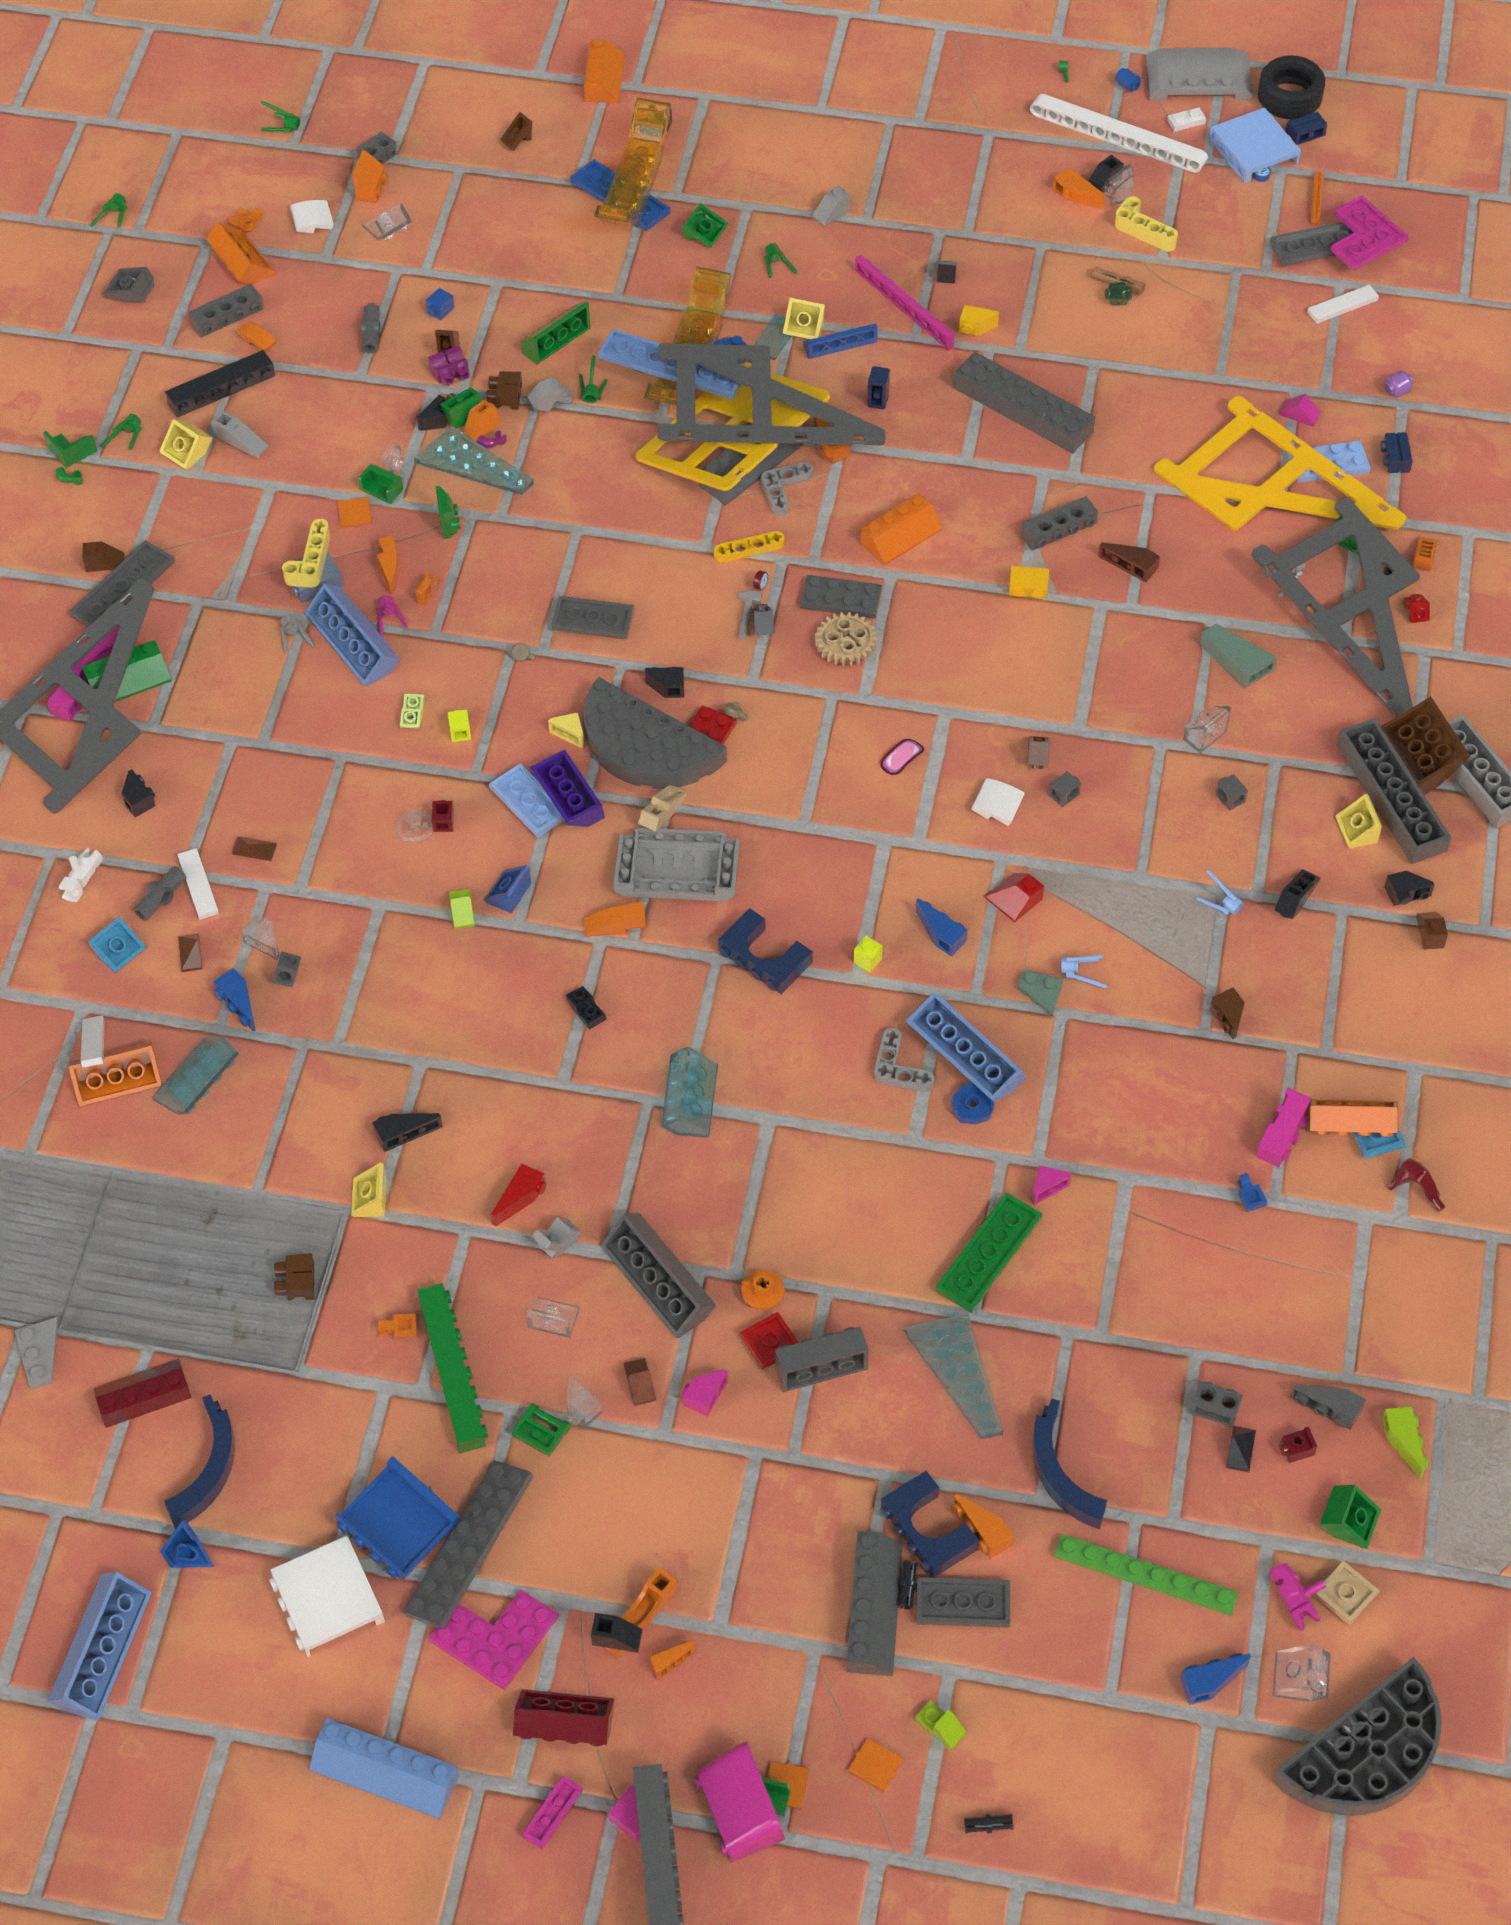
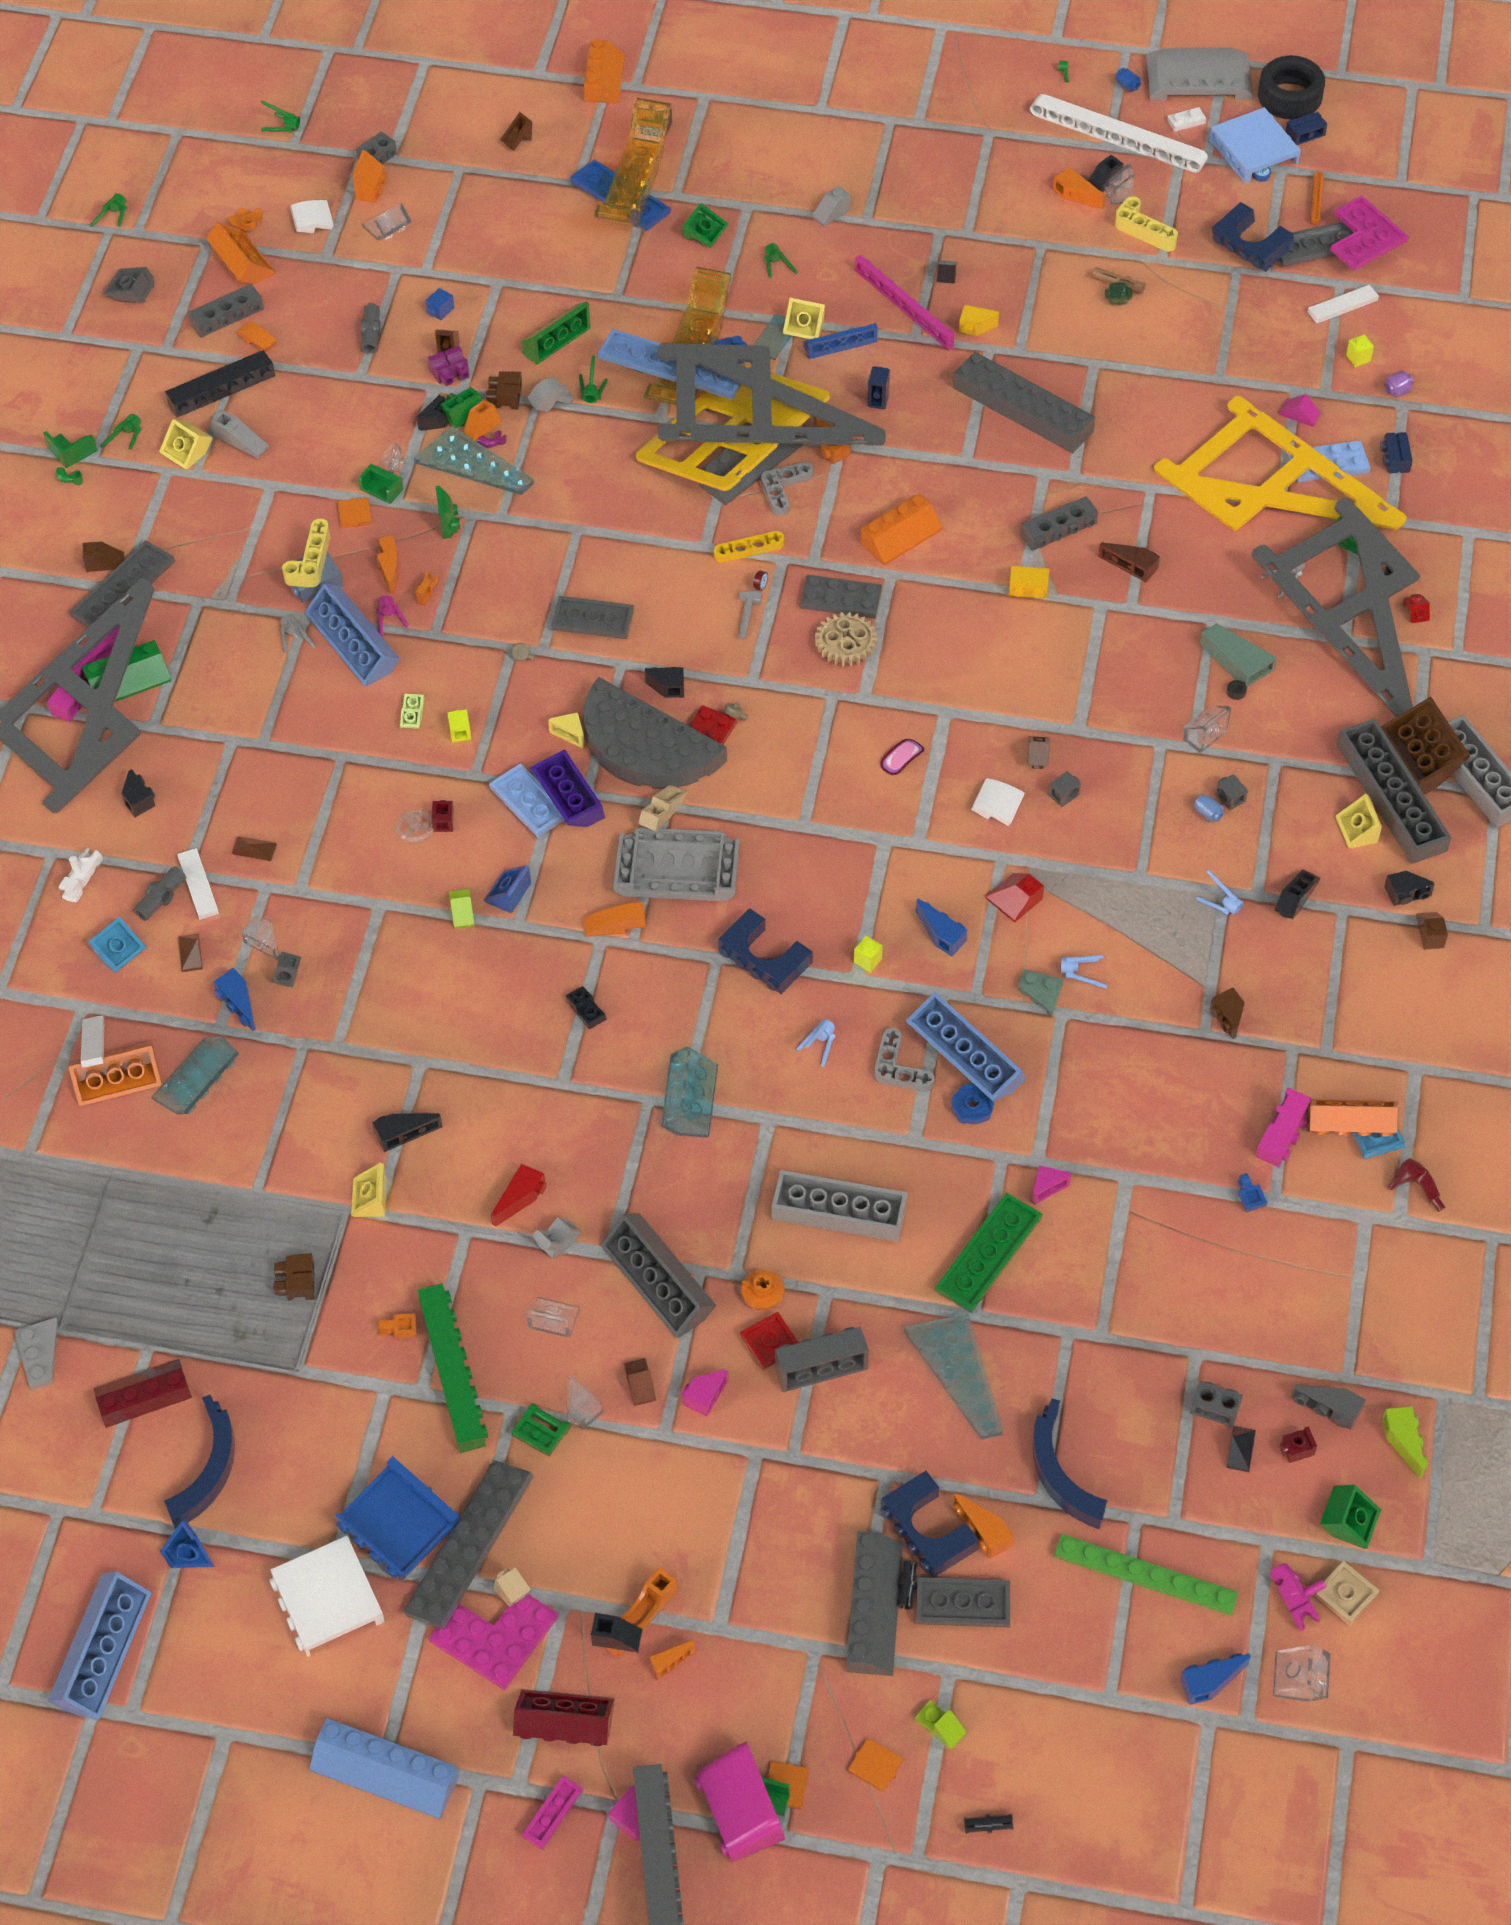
(511, 1586): none -> tan slope
(763, 619): slope -> none
(822, 1032): none -> light blue plant
(839, 1206): none -> light grey brick
(1209, 808): none -> medium blue brick
(1236, 690): none -> pearl dark grey tile
(1261, 253): none -> dark blue arch
(1359, 350): none -> neon yellow brick
(1370, 1752): dark grey brick -> none
(1425, 562): orange slope -> none

